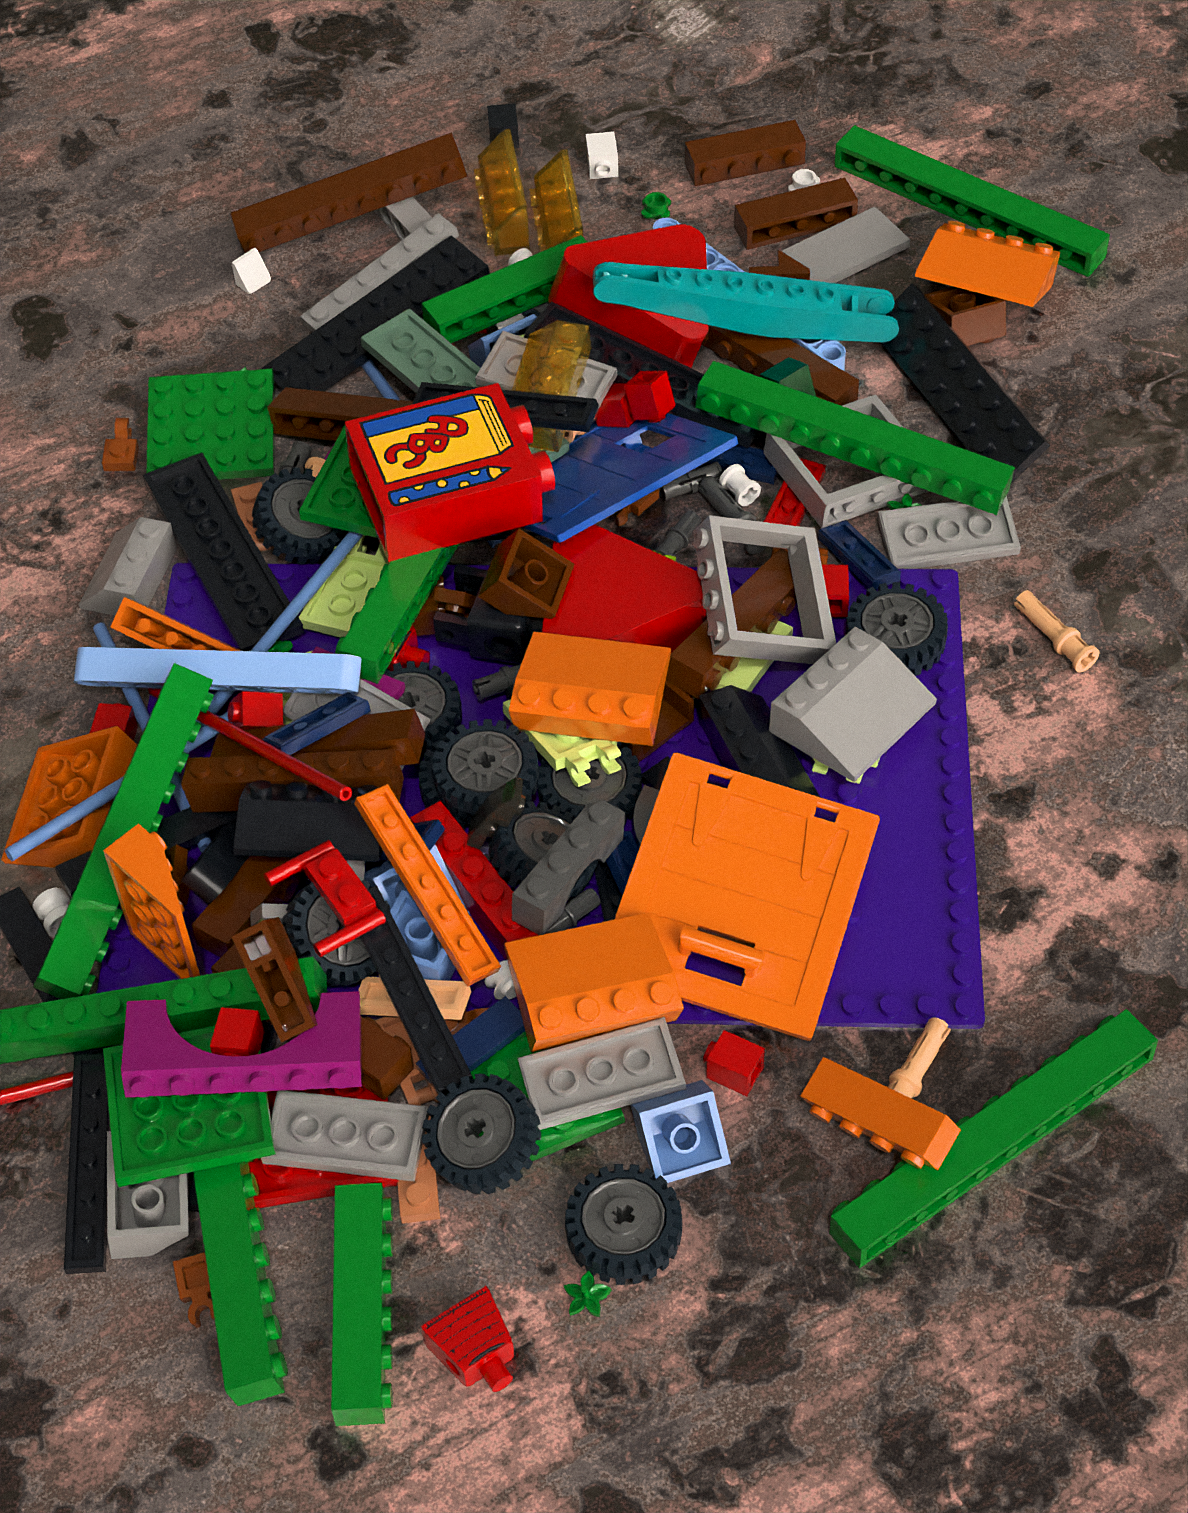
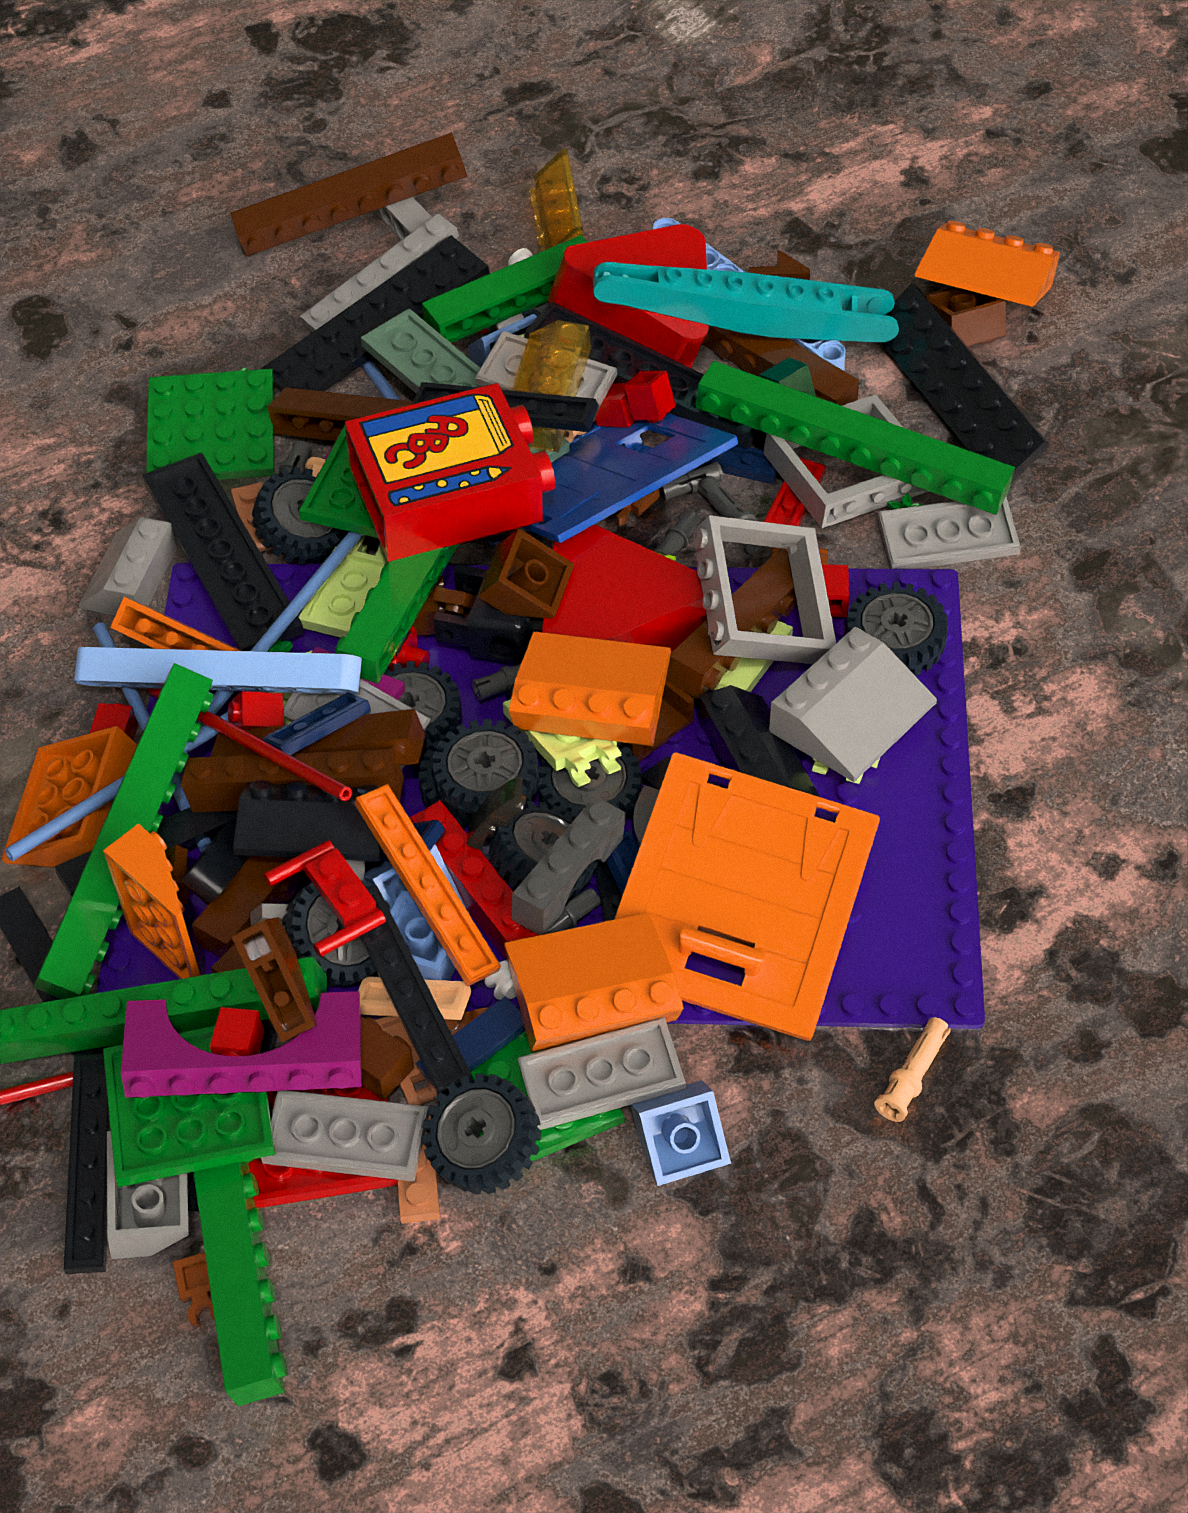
(51, 908): white wheel -> none
(121, 452): dark orange plate -> none
(250, 271): white slope -> none
(360, 1305): green brick -> none
(472, 1341): red torso -> none
(501, 118): black brick -> none
(502, 196): clear yellow slope -> none
(587, 1295): green plant -> none
(602, 155): white brick -> none
(626, 1248): wheel -> none
(656, 206): green plate -> none
(734, 1062): red brick -> none
(740, 485): white bush -> none
(745, 152): reddish brown brick -> none
(794, 213): reddish brown brick -> none
(803, 178): white plate -> none
(849, 246): light grey tile -> none
(859, 554): dark blue tile -> none
(881, 1114): orange brick -> none
(969, 198): green brick -> none
(993, 1137): green brick -> none
(1065, 639): light nougat pin -> none

